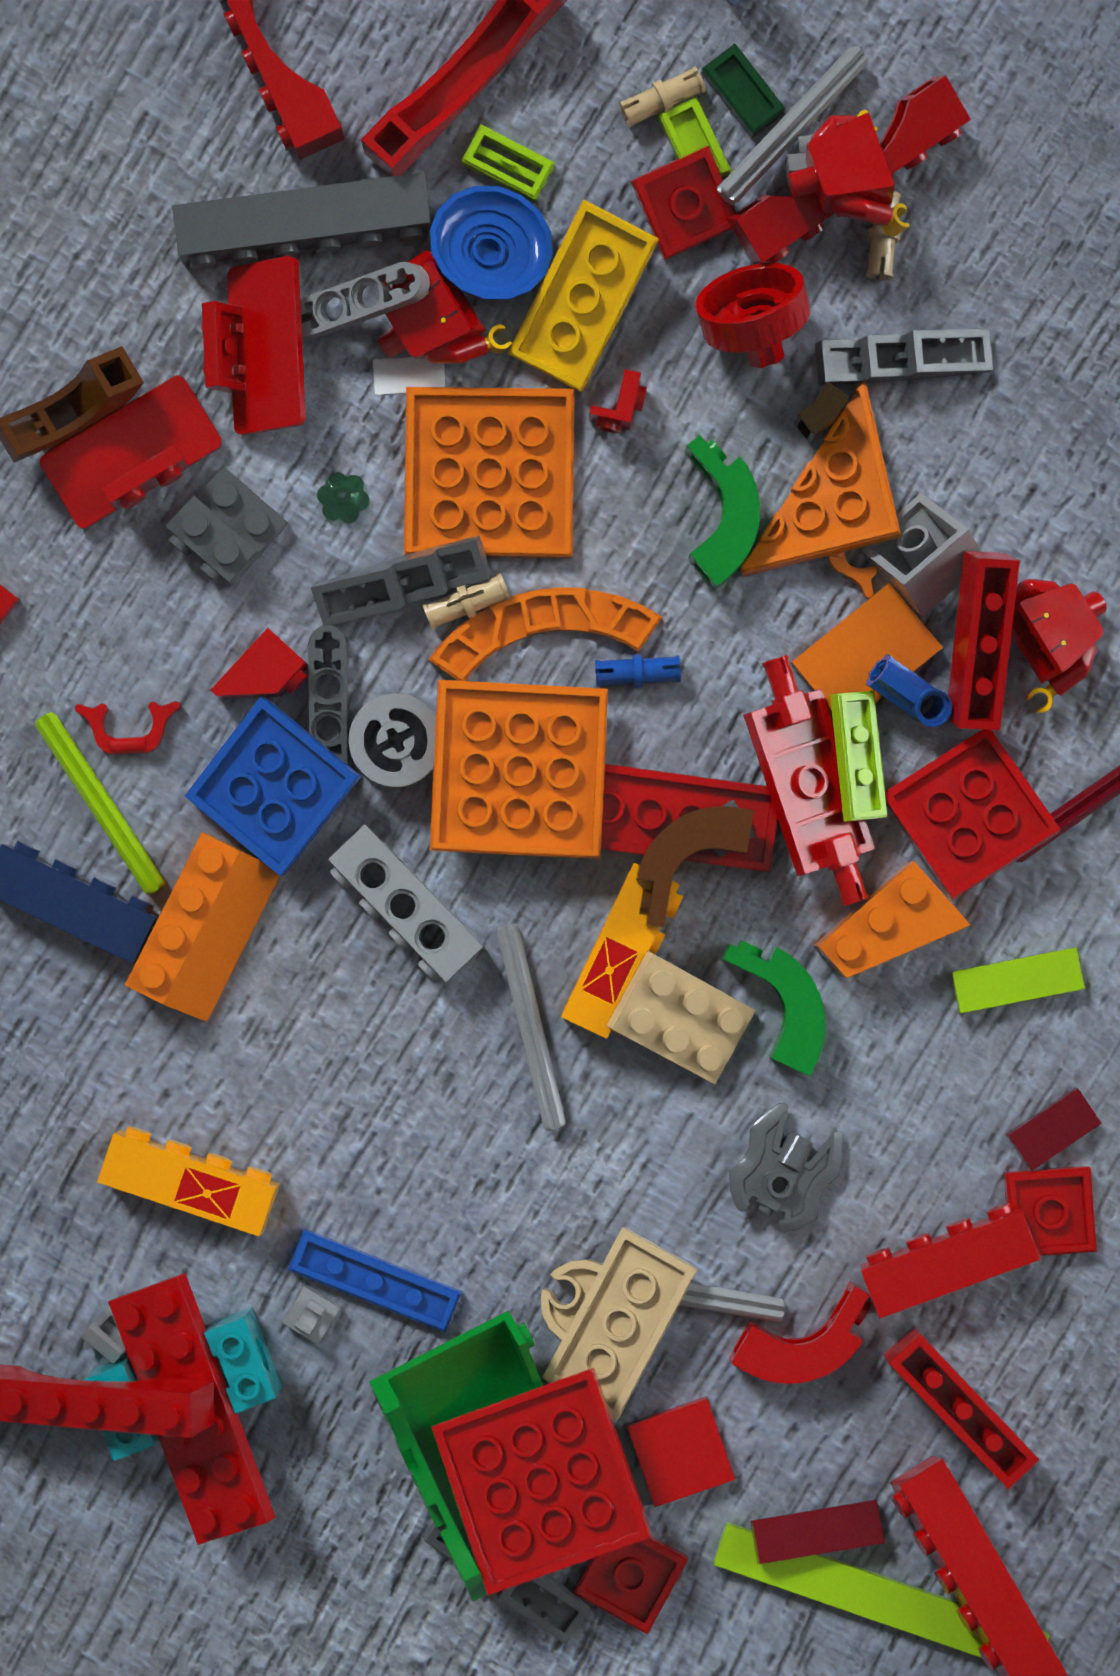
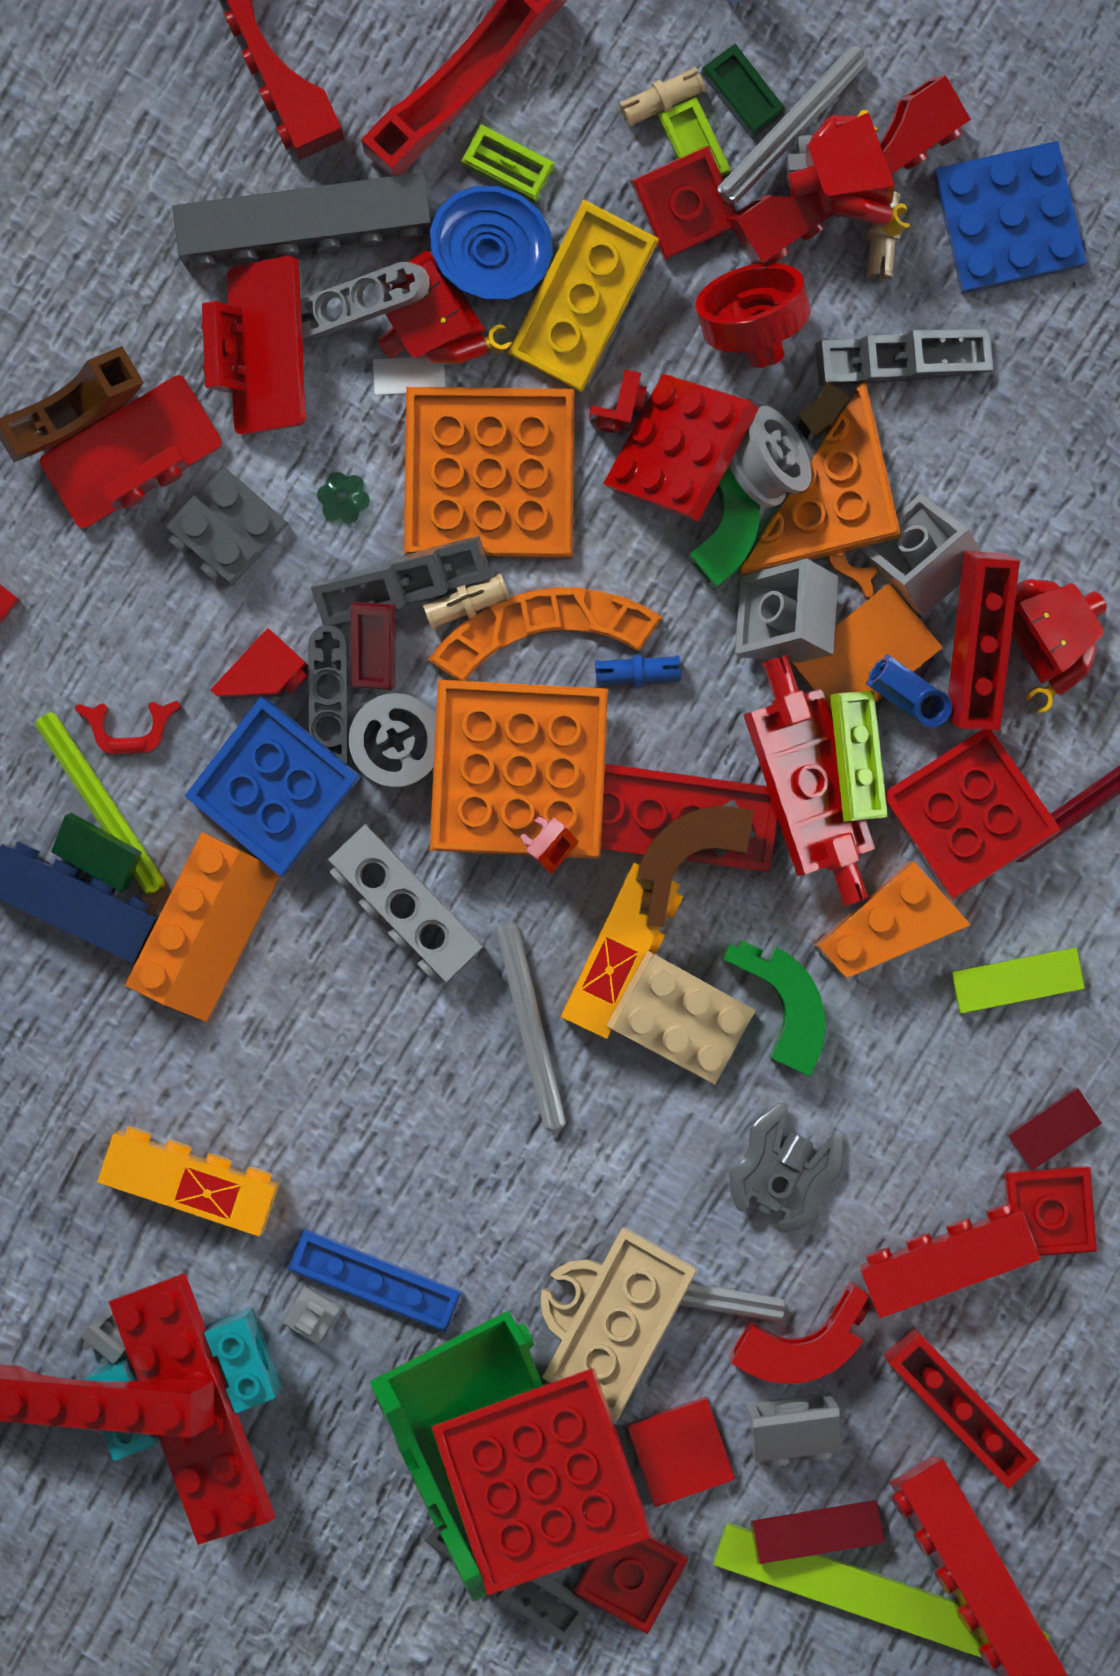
(96, 852): none -> dark green tile
(373, 645): none -> dark red tile
(551, 844): none -> red tile
(681, 446): none -> red plate
(771, 459): none -> light grey wheel
(787, 612): none -> light grey slope
(794, 1428): none -> light grey slope
(1009, 217): none -> blue plate

